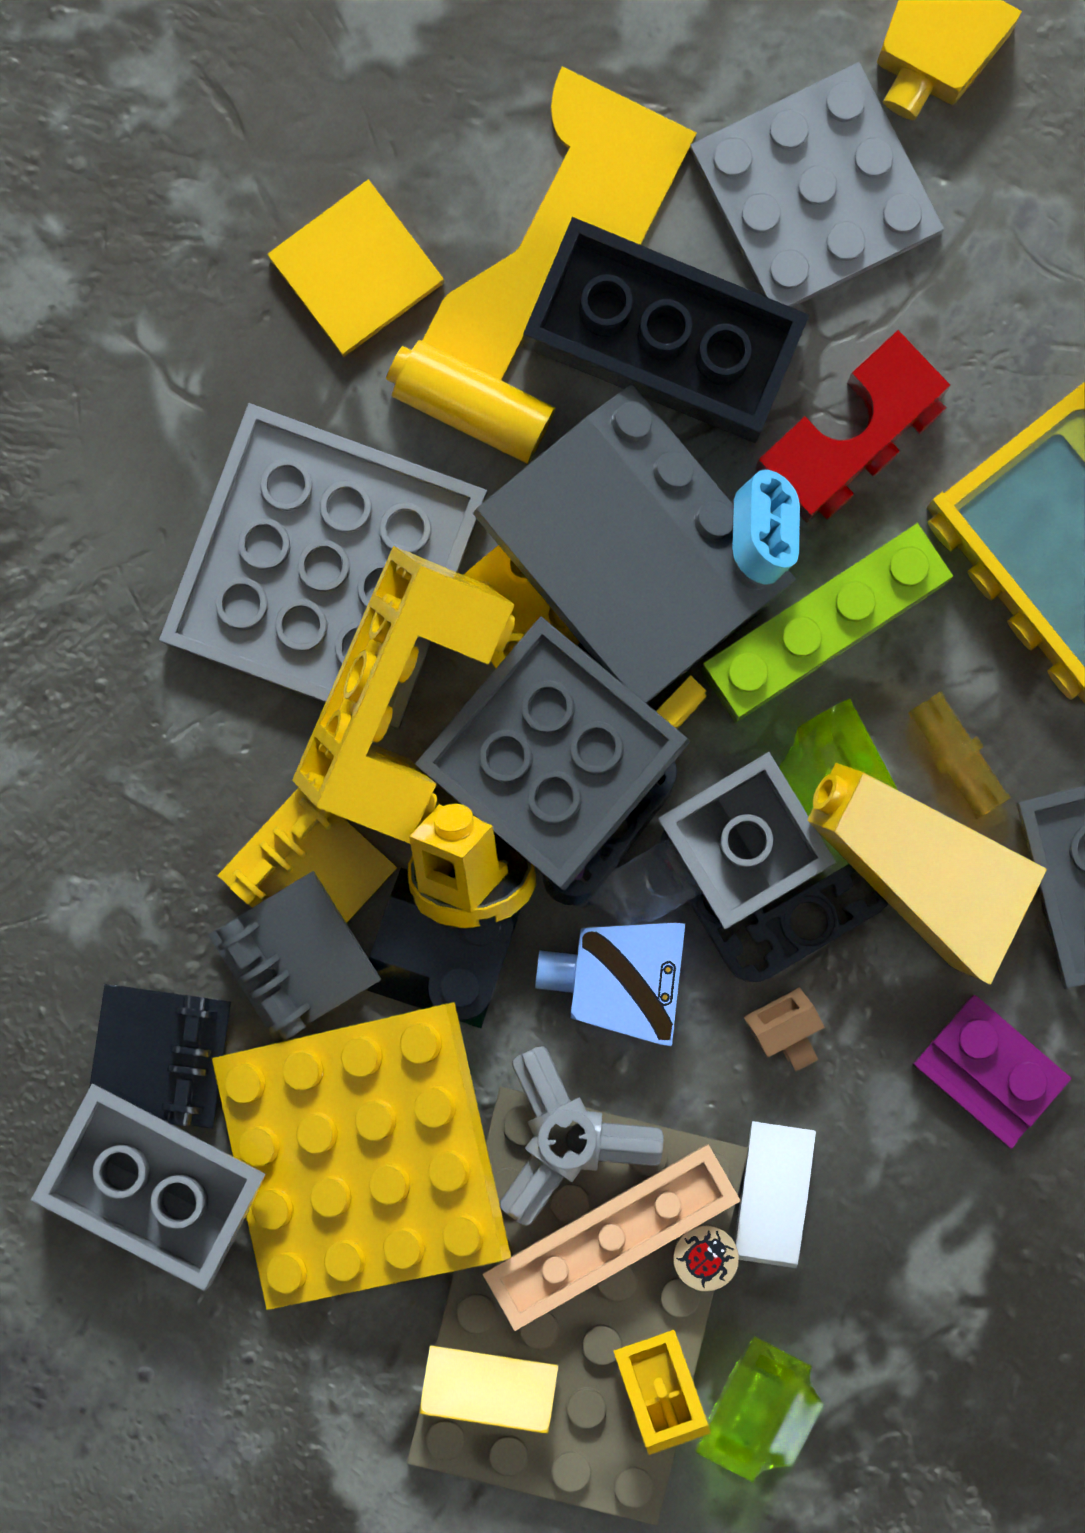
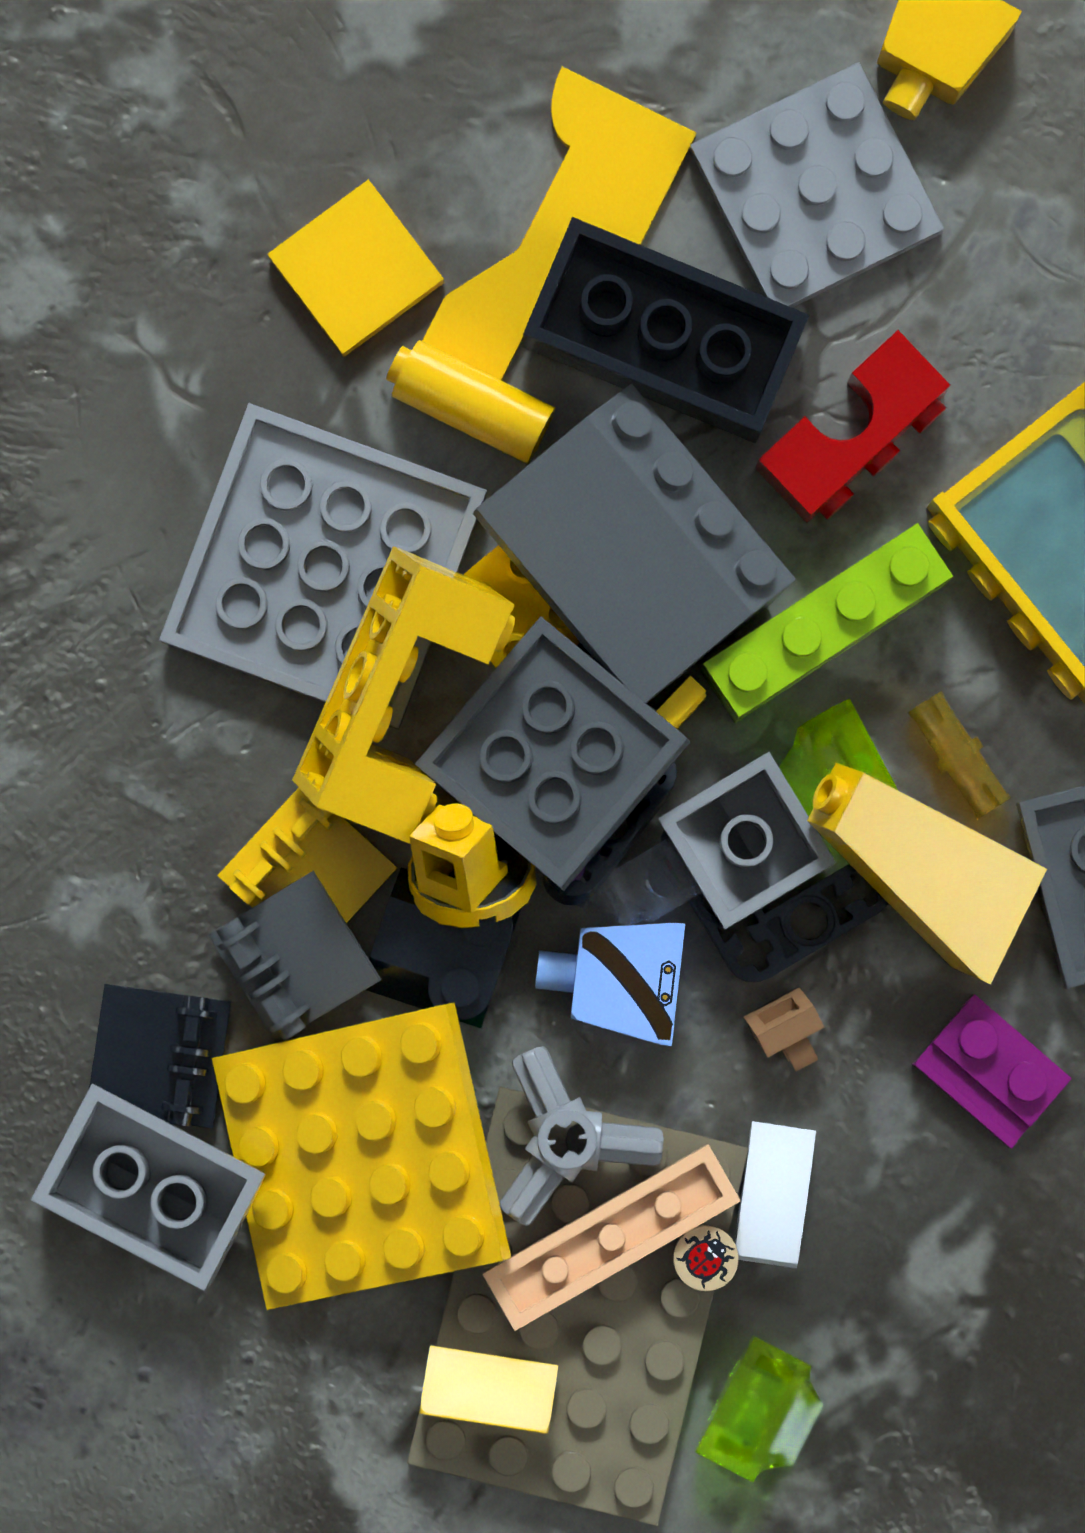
(662, 1392): yellow slope -> none
(778, 530): medium azure beam -> none

